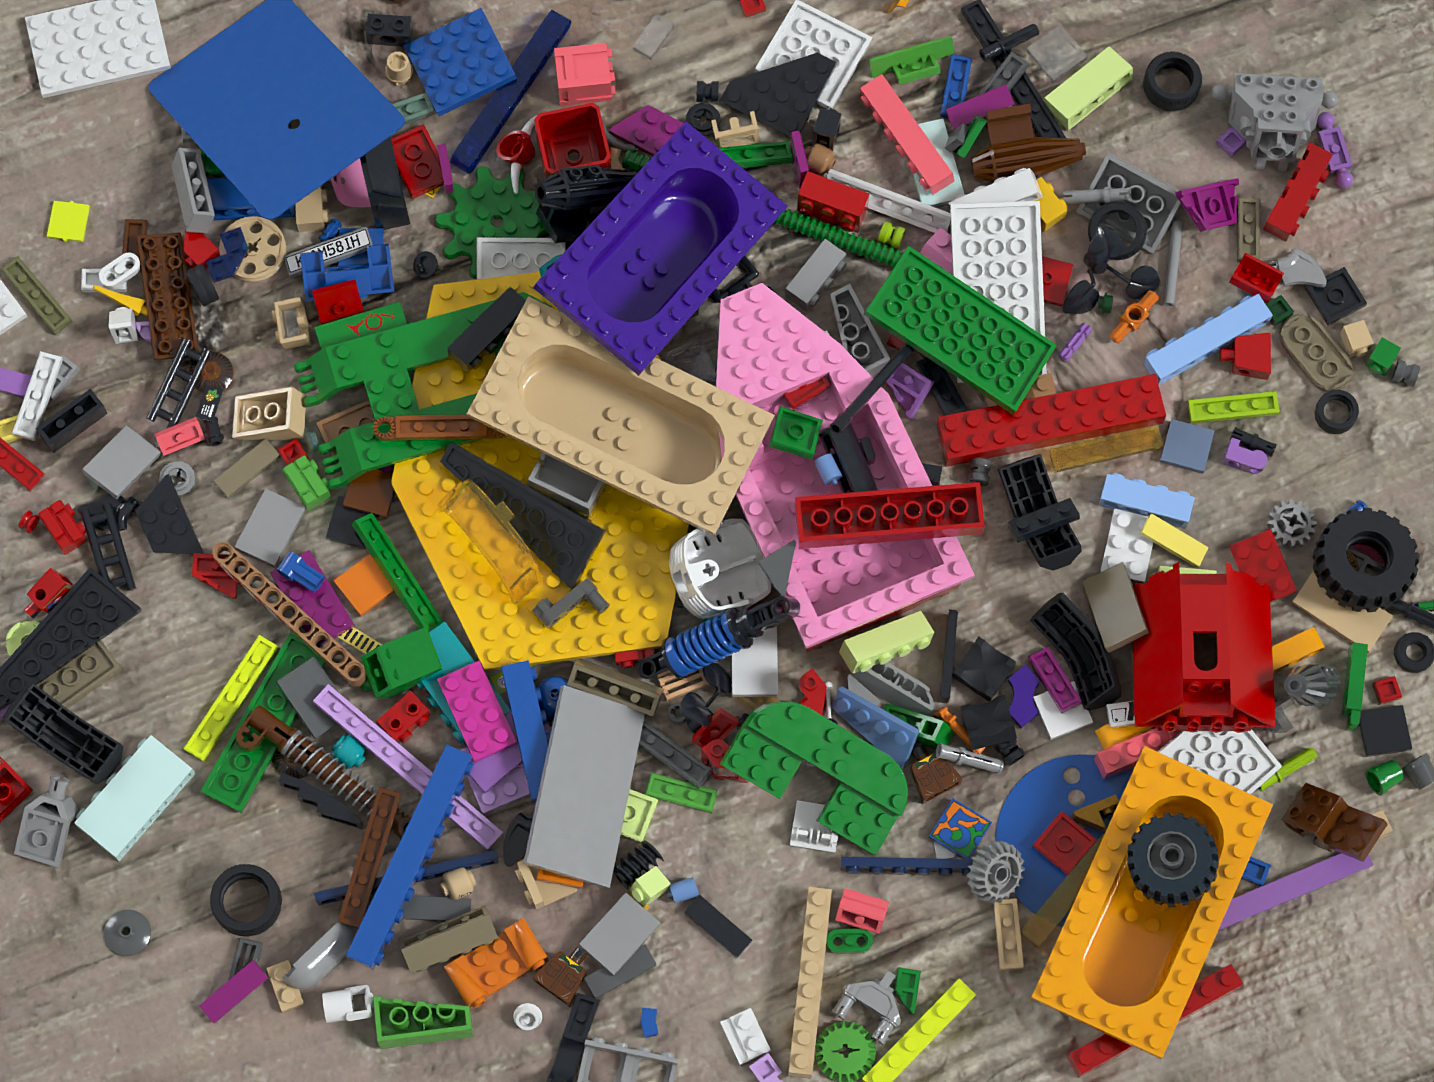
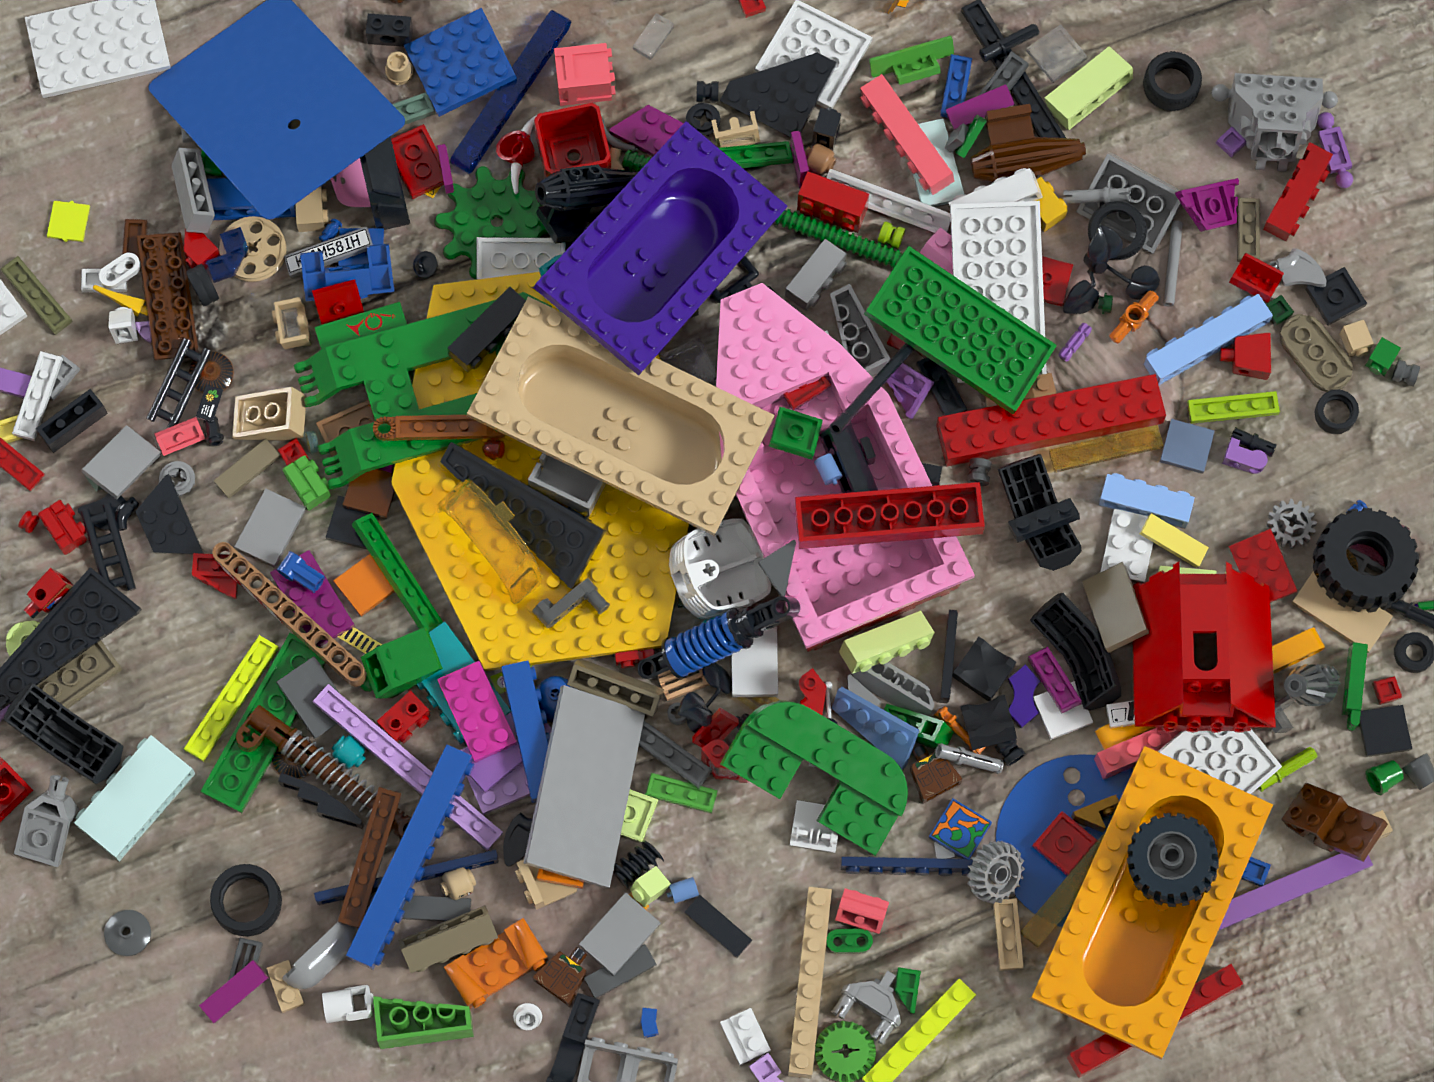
(493, 448): none -> clear red plate

